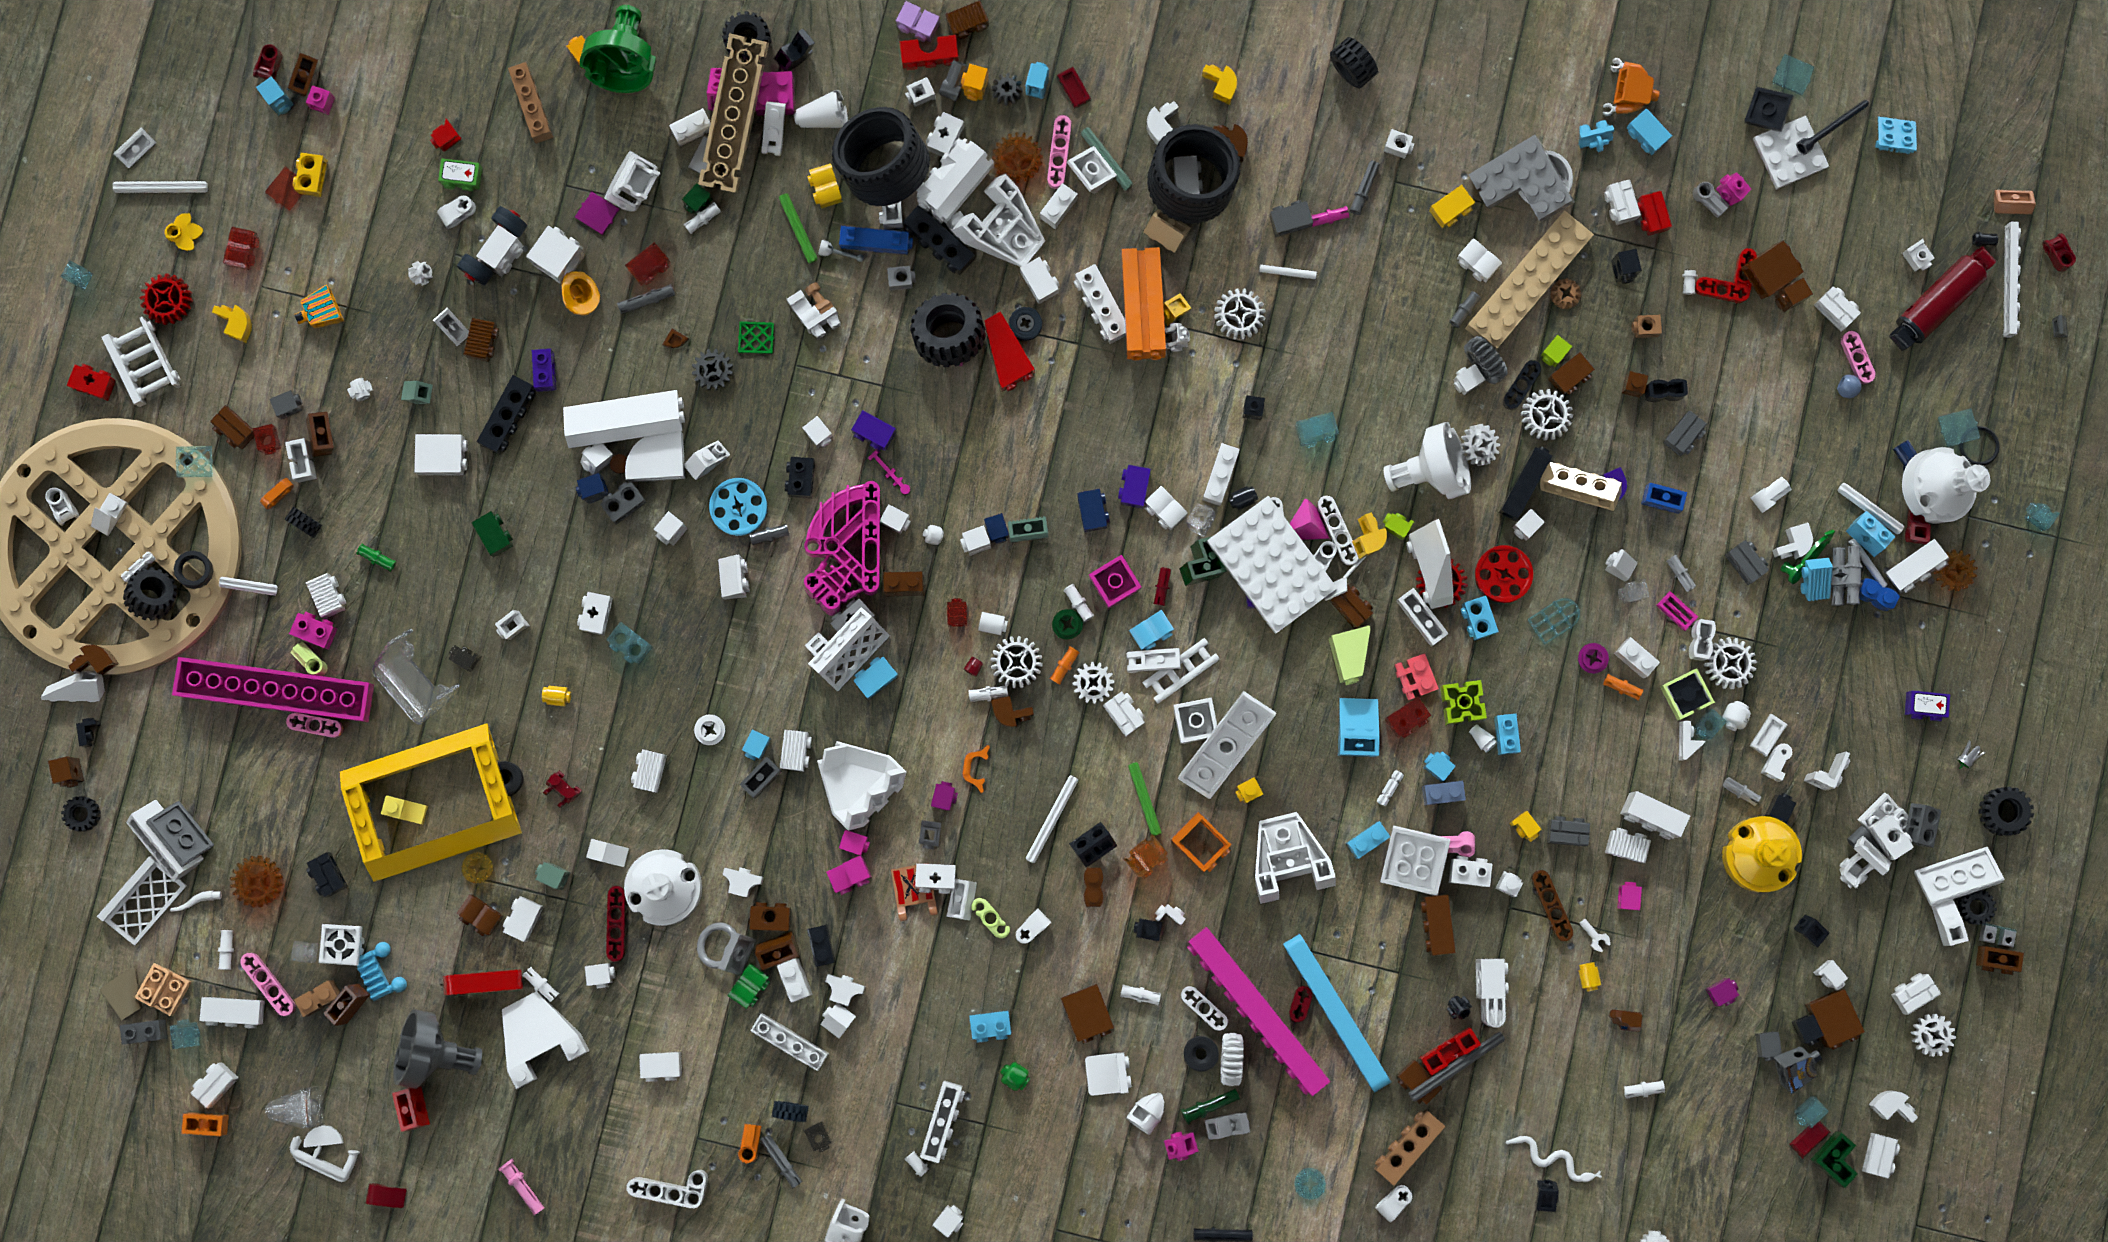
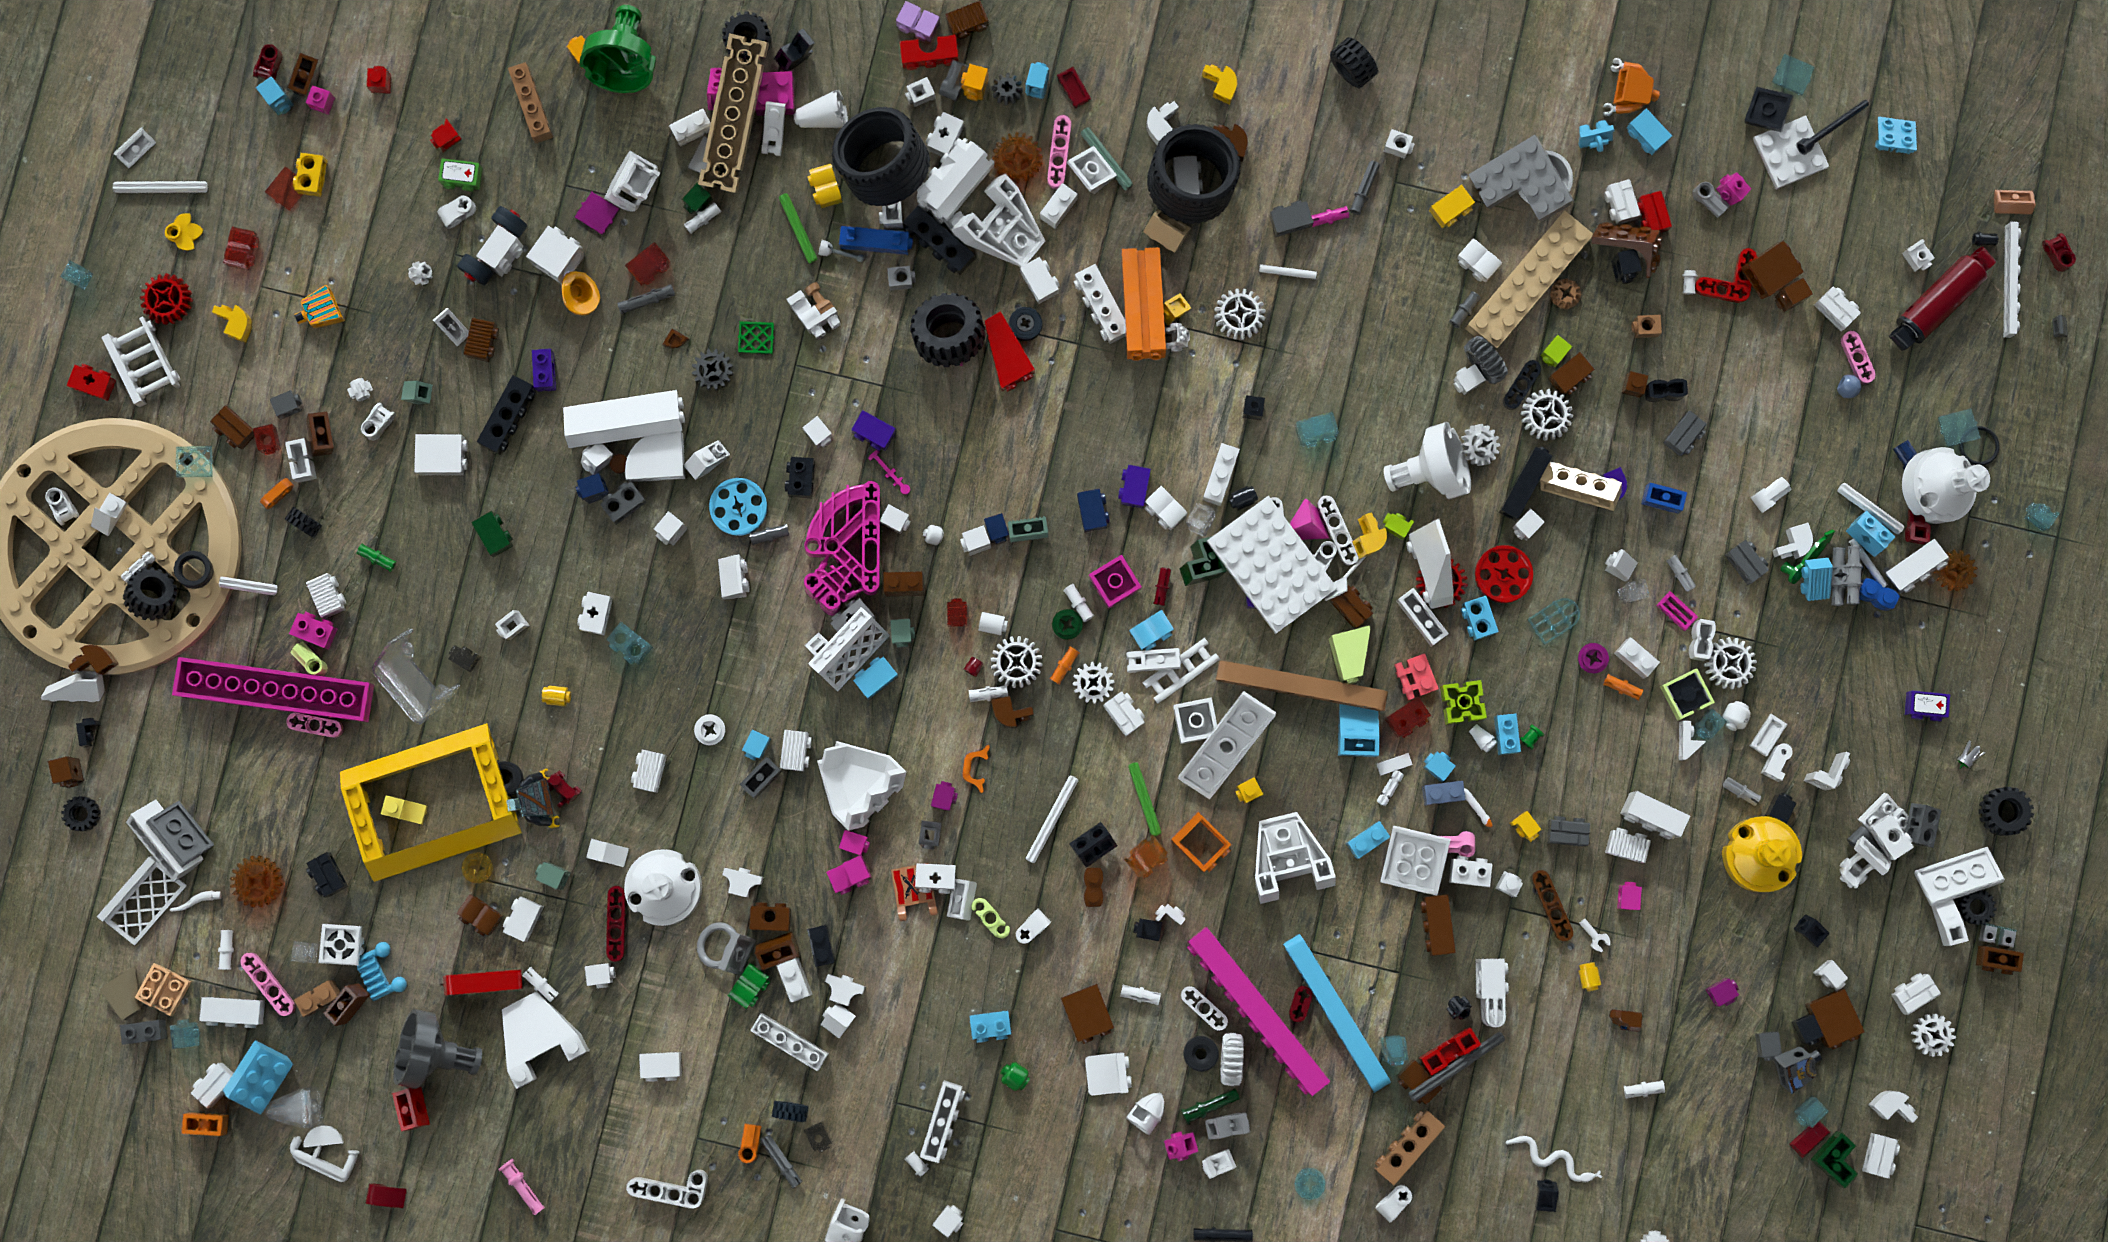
(257, 1077): none -> medium azure brick
(378, 80): none -> red brick
(379, 421): none -> white piece
(534, 800): none -> torso
(902, 632): none -> sand green brick
(1218, 1163): none -> white bracket
(1301, 686): none -> medium nougat beam
(1393, 1049): none -> clear light blue arch
(1394, 764): none -> white piece
(1477, 808): none -> white piece
(1531, 737): none -> green bush
(1640, 239): none -> reddish brown bracket

